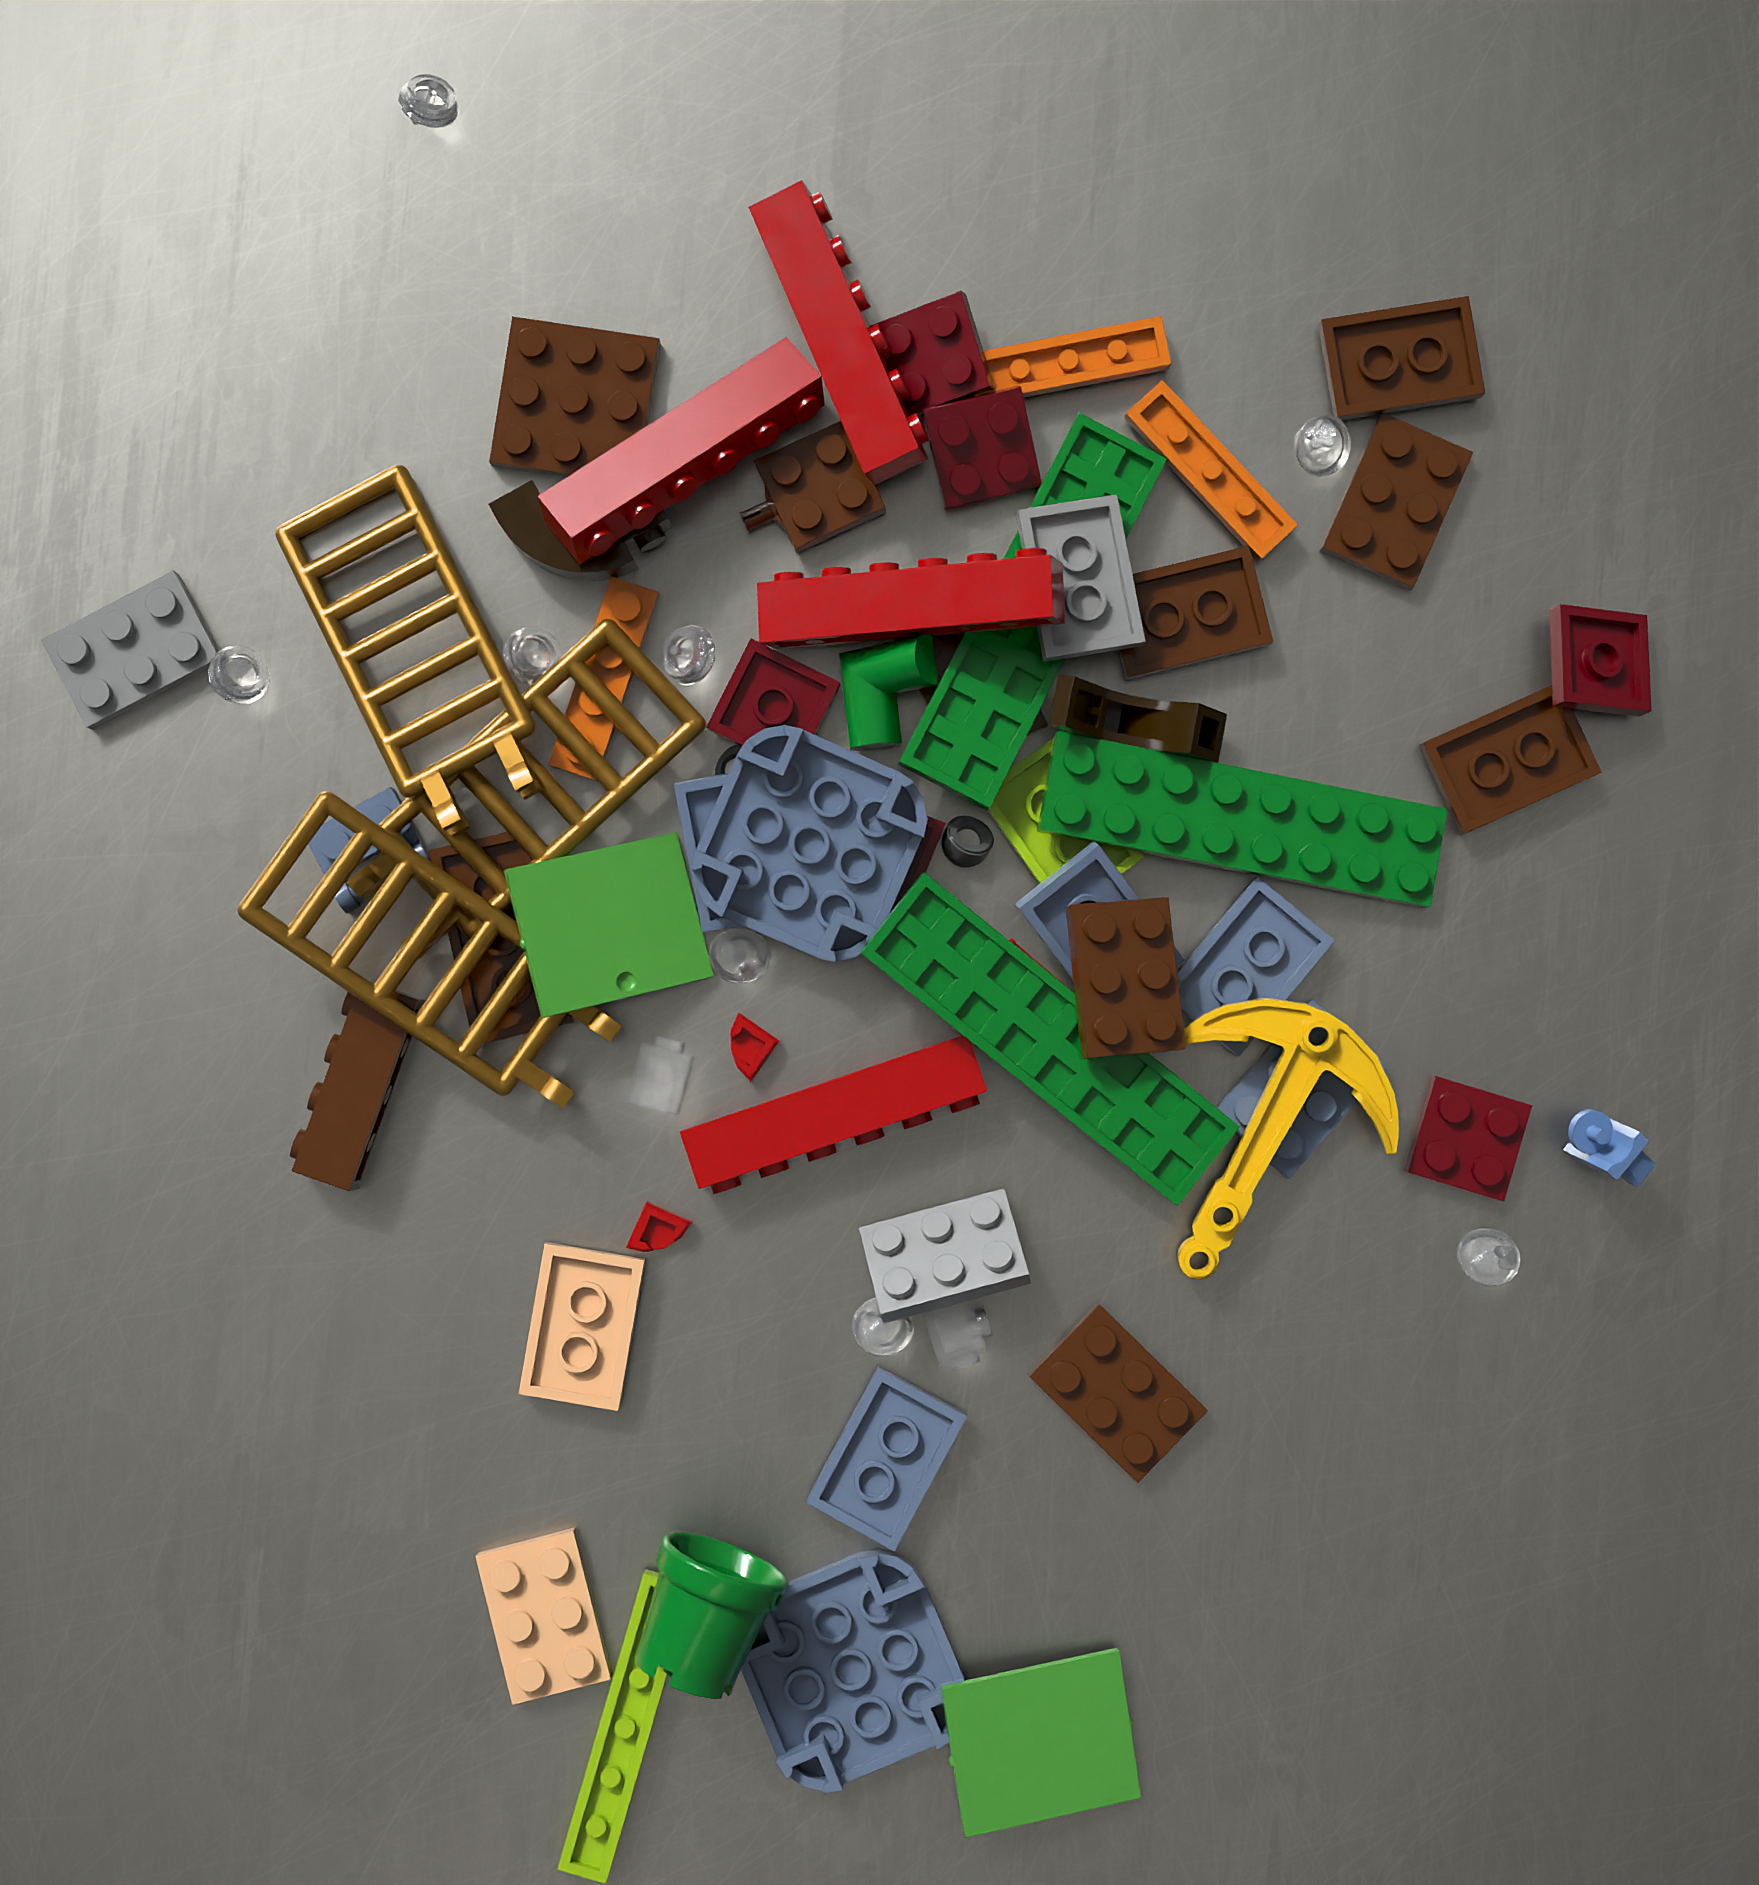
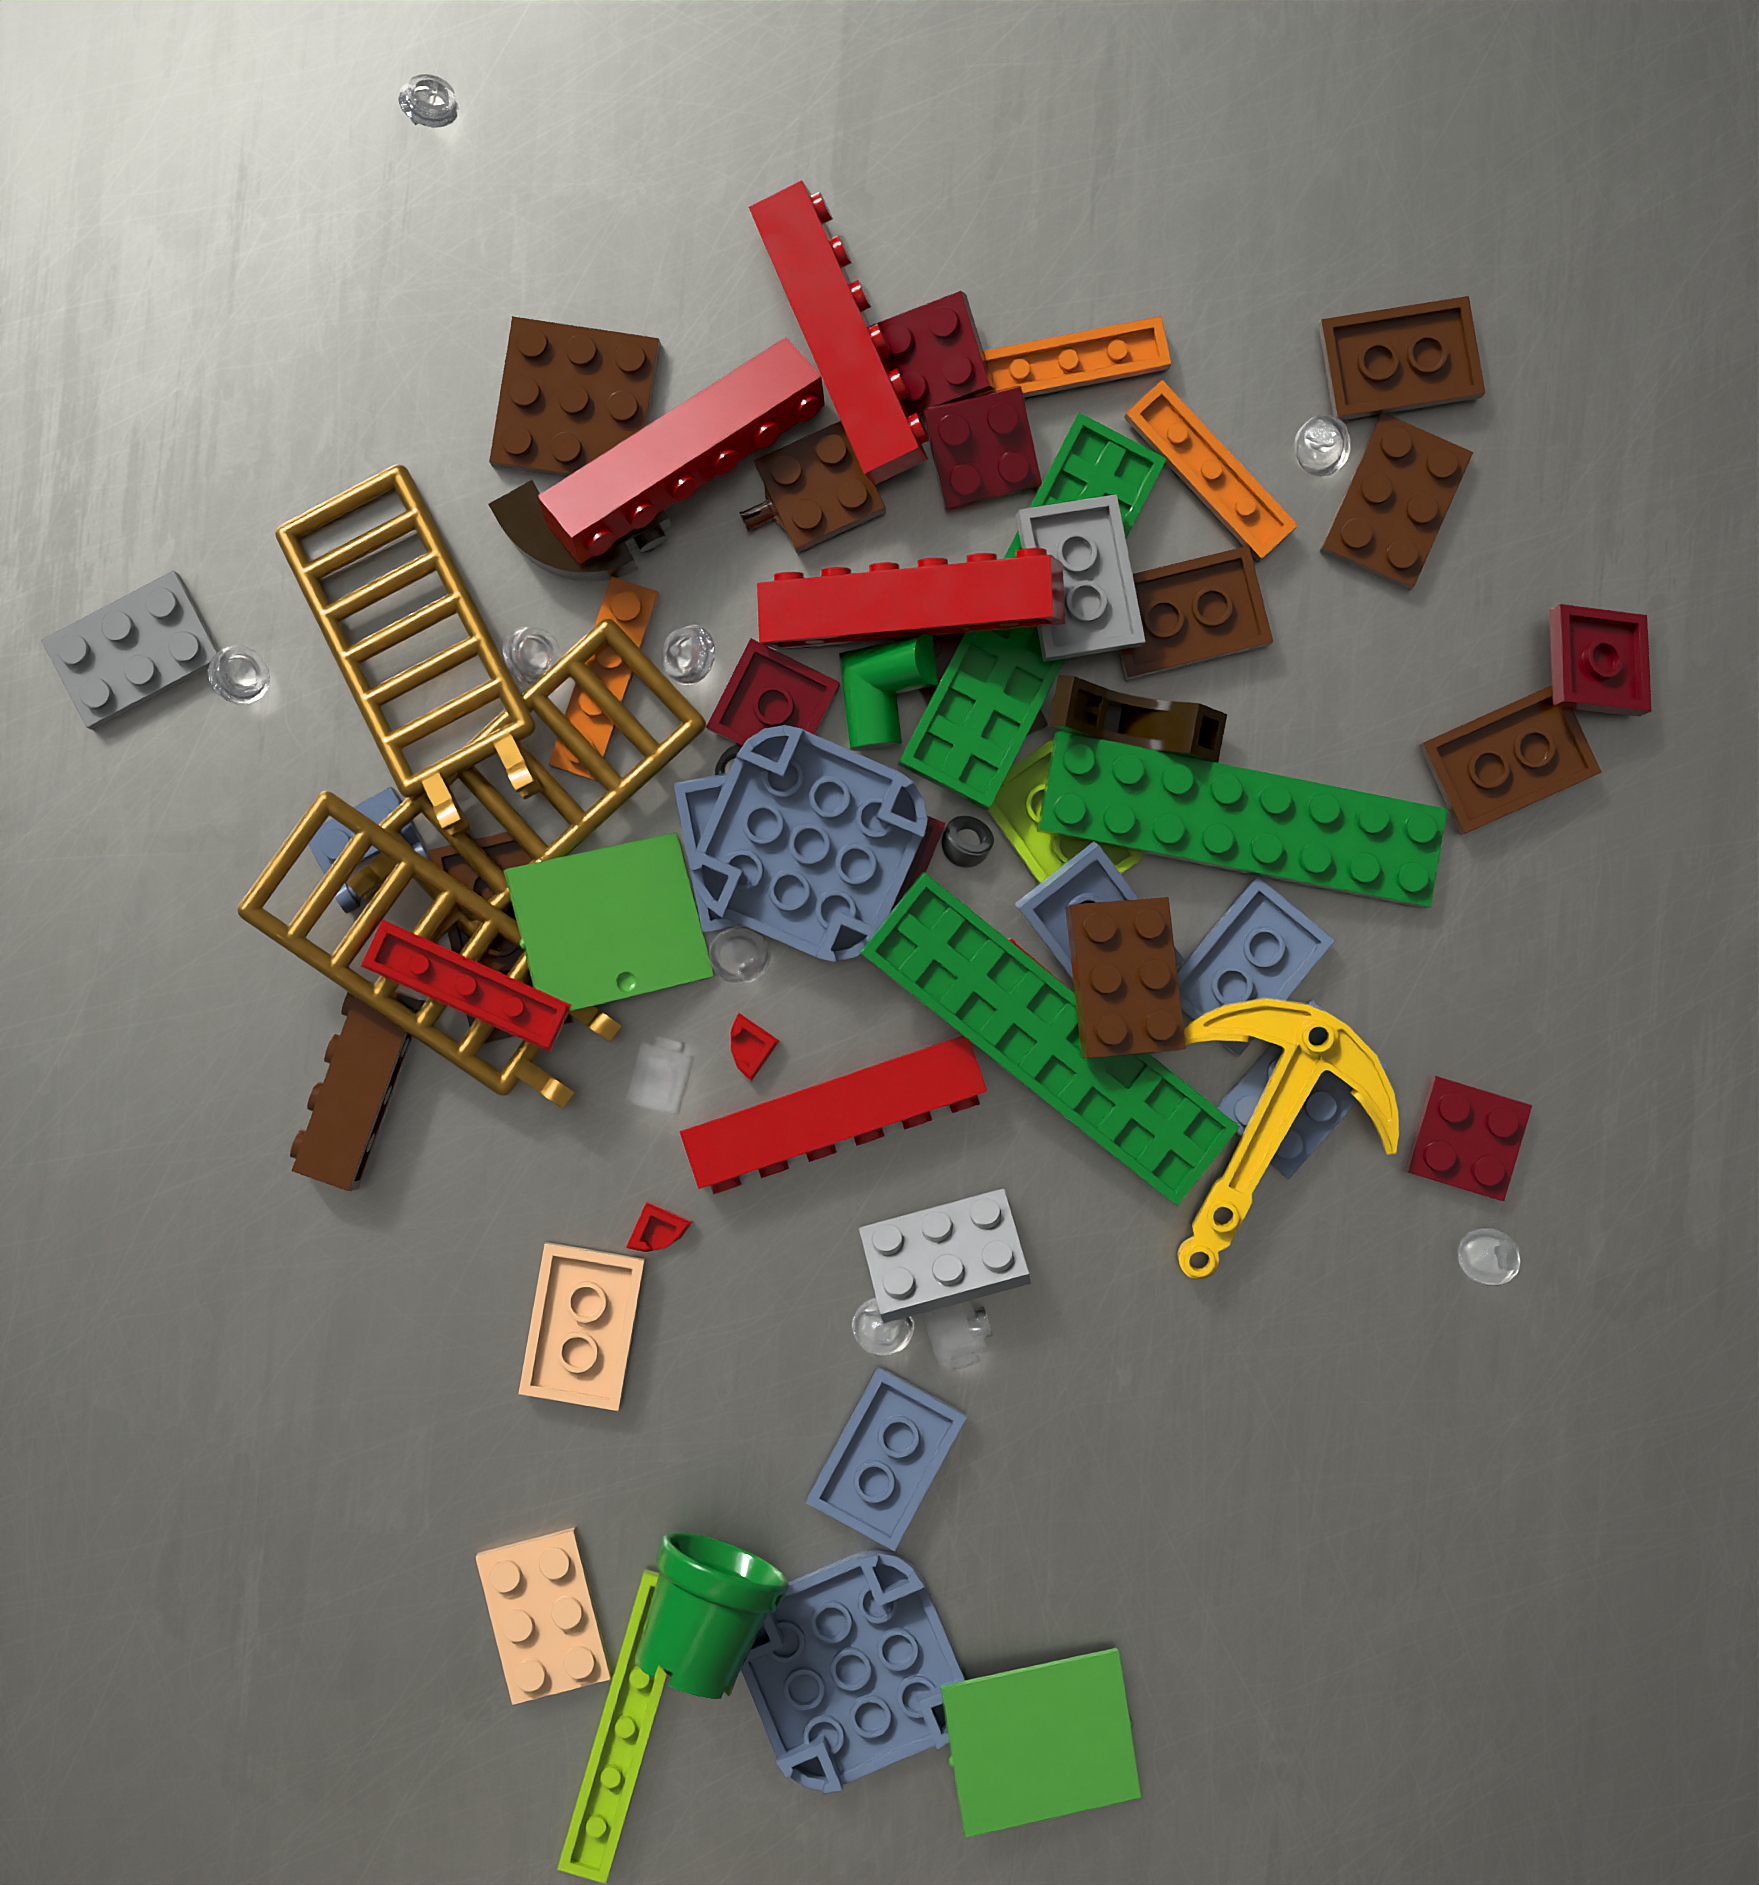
(466, 985): none -> red tile
(1117, 1392): reddish brown plate -> none
(1608, 1147): medium blue hips -> none

